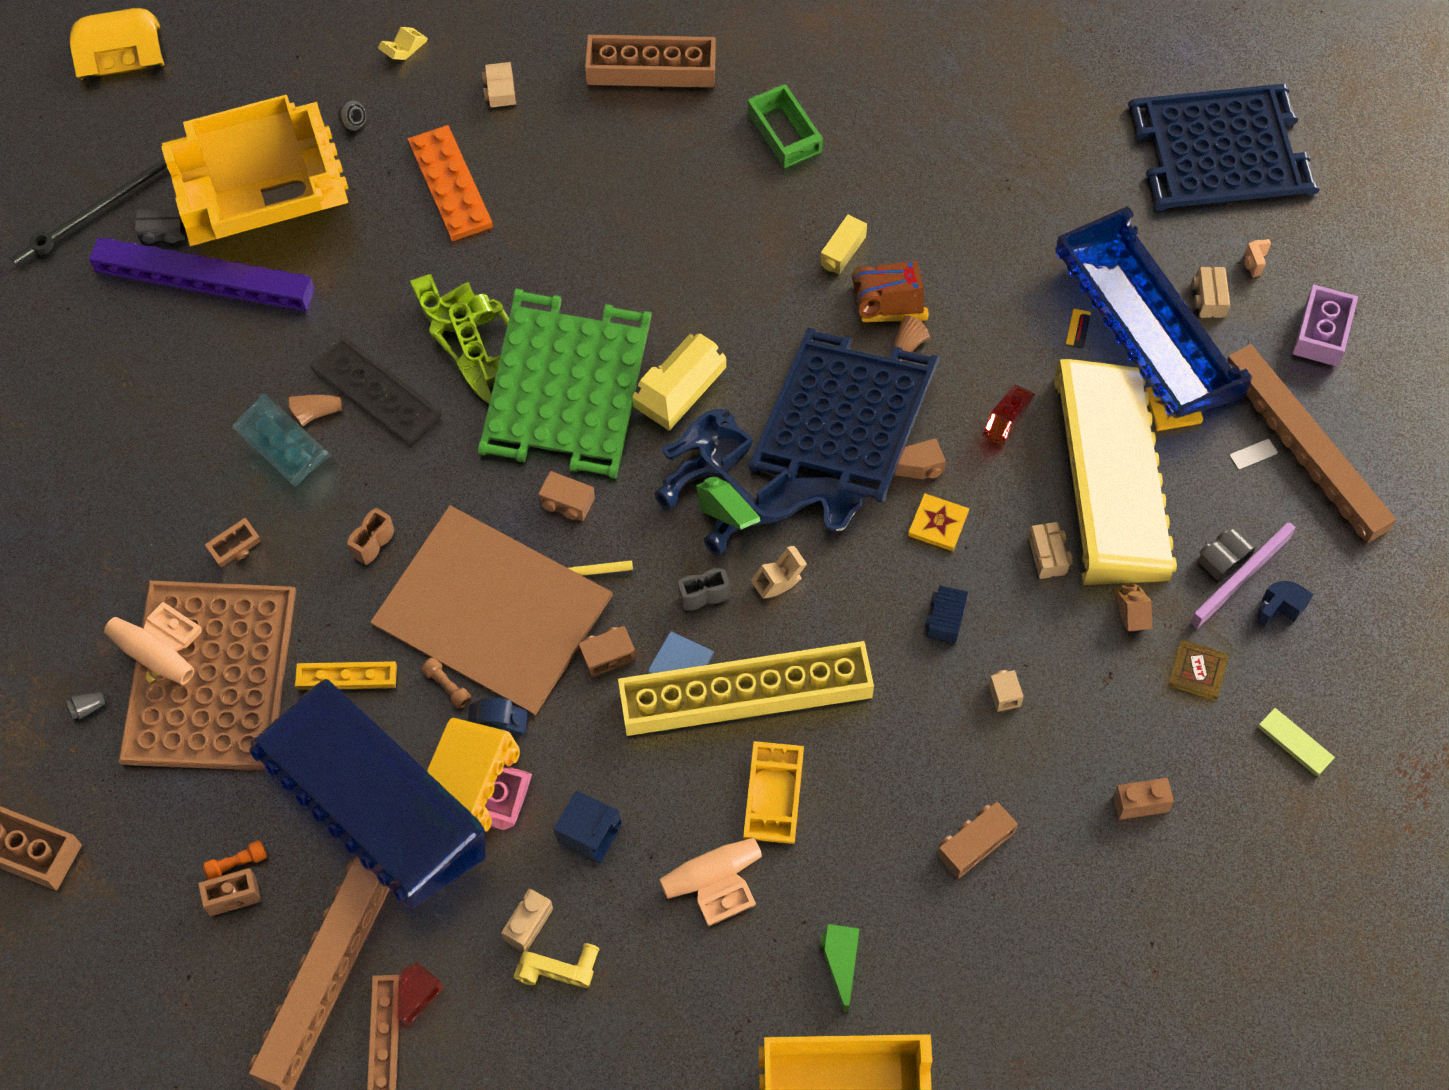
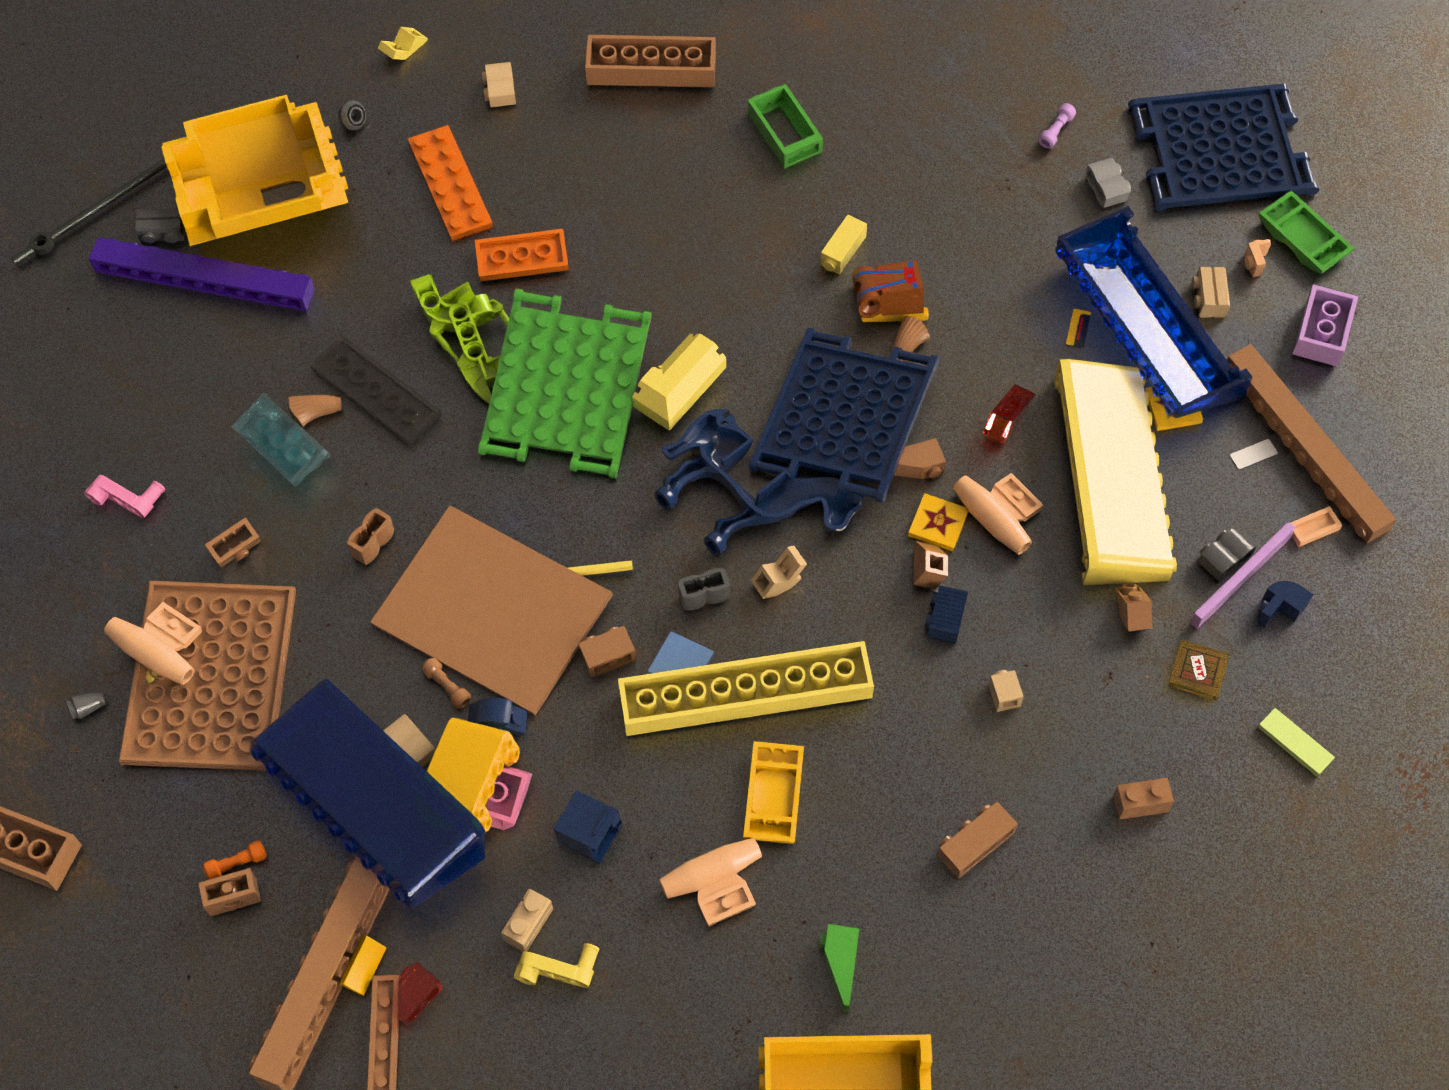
(115, 42): yellow piece -> none
(139, 505): none -> bright pink beam
(347, 675): yellow plate -> none
(362, 965): none -> yellow tile
(411, 740): none -> tan brick
(521, 255): none -> orange plate
(566, 496): medium nougat brick -> none
(724, 503): bright green slope -> none
(929, 565): none -> medium nougat slope
(1001, 509): none -> light nougat plate
(1049, 137): none -> lavender piece
(1049, 550): tan brick -> none
(1107, 182): none -> light grey brick
(1305, 233): none -> bright green slope
(1315, 526): none -> light nougat tile

